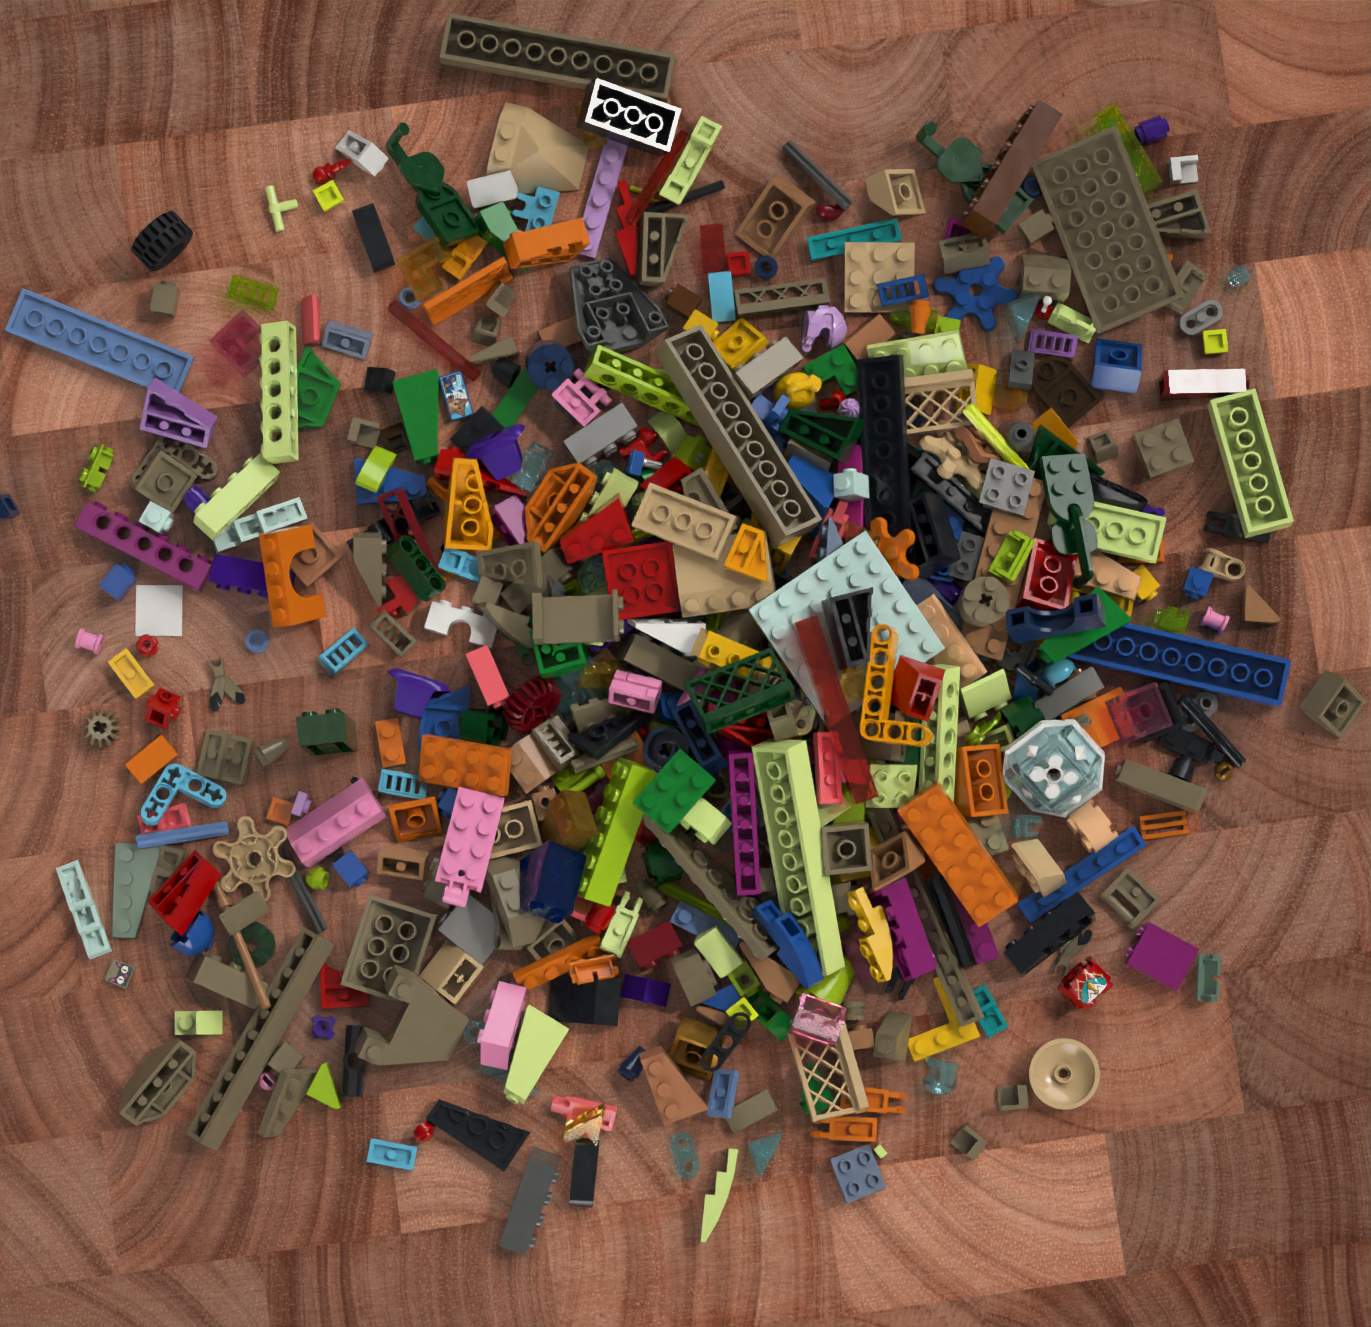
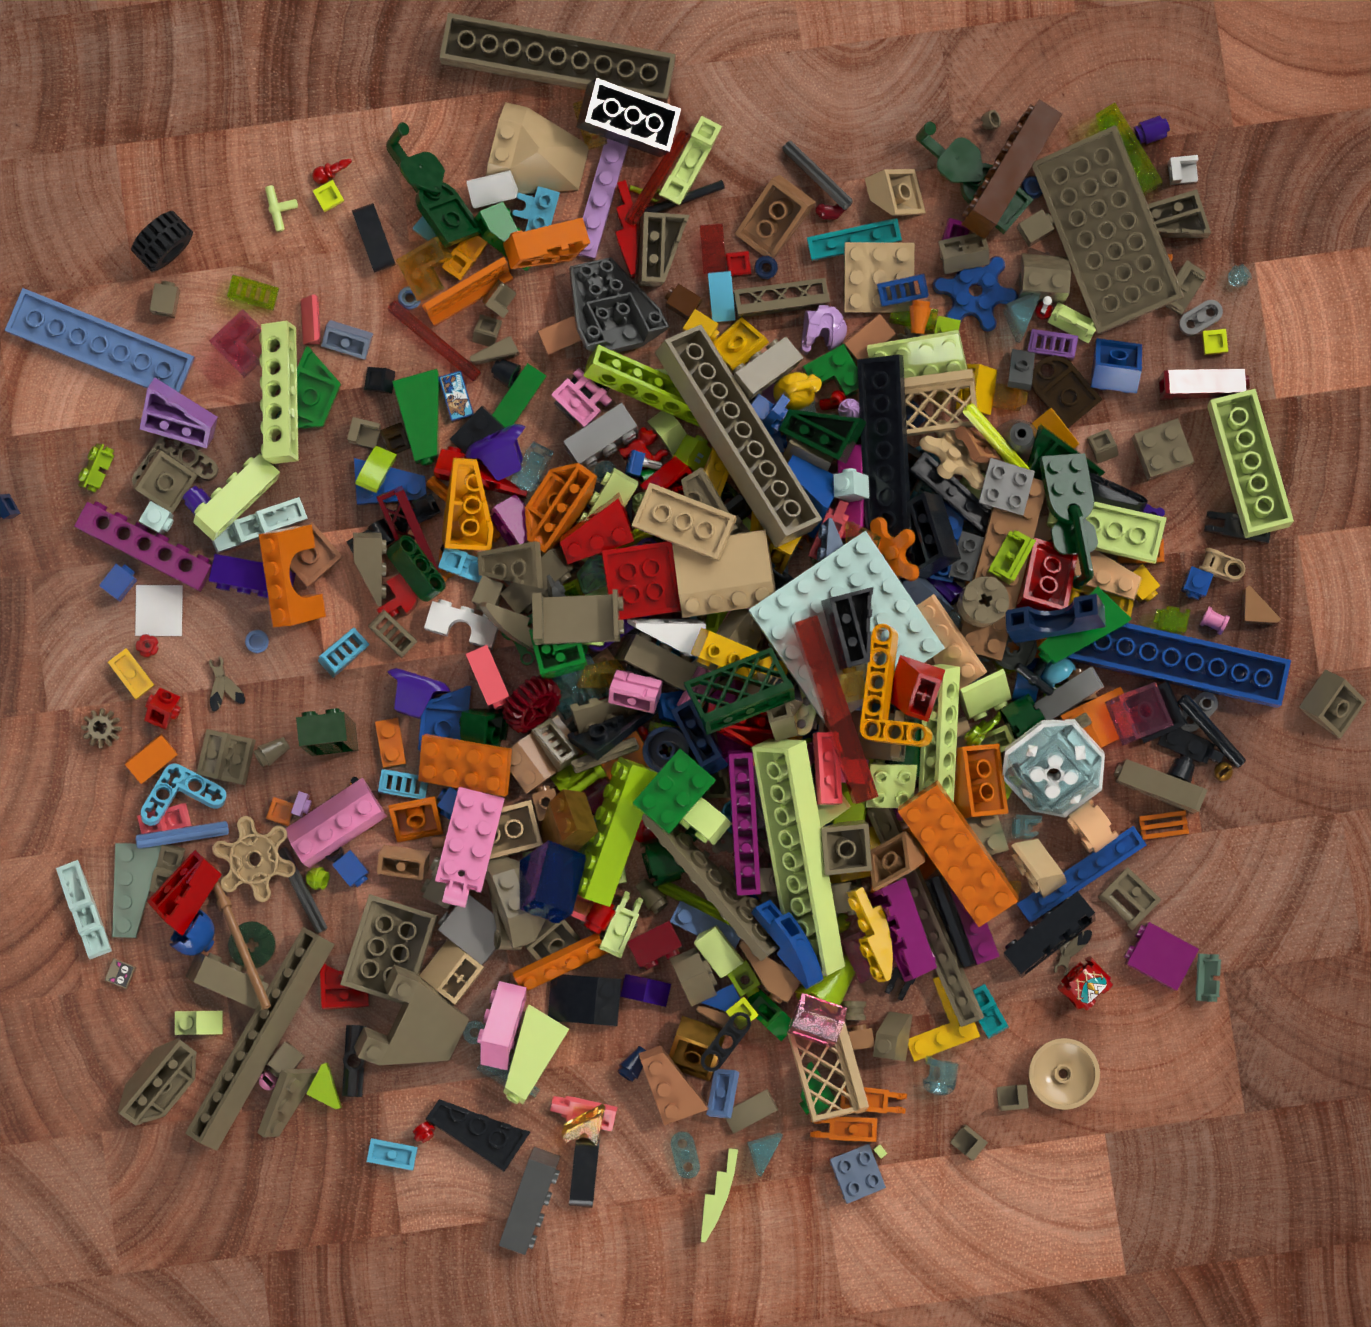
(89, 641): bright pink bush -> none
(244, 913): dark tan slope -> none
(318, 1031): dark purple plate -> none
(362, 153): white slope -> none
(552, 352): dark blue brick -> none
(582, 970): orange hinge -> none
(749, 554): light orange wing -> none
(991, 120): none -> dark tan hinge

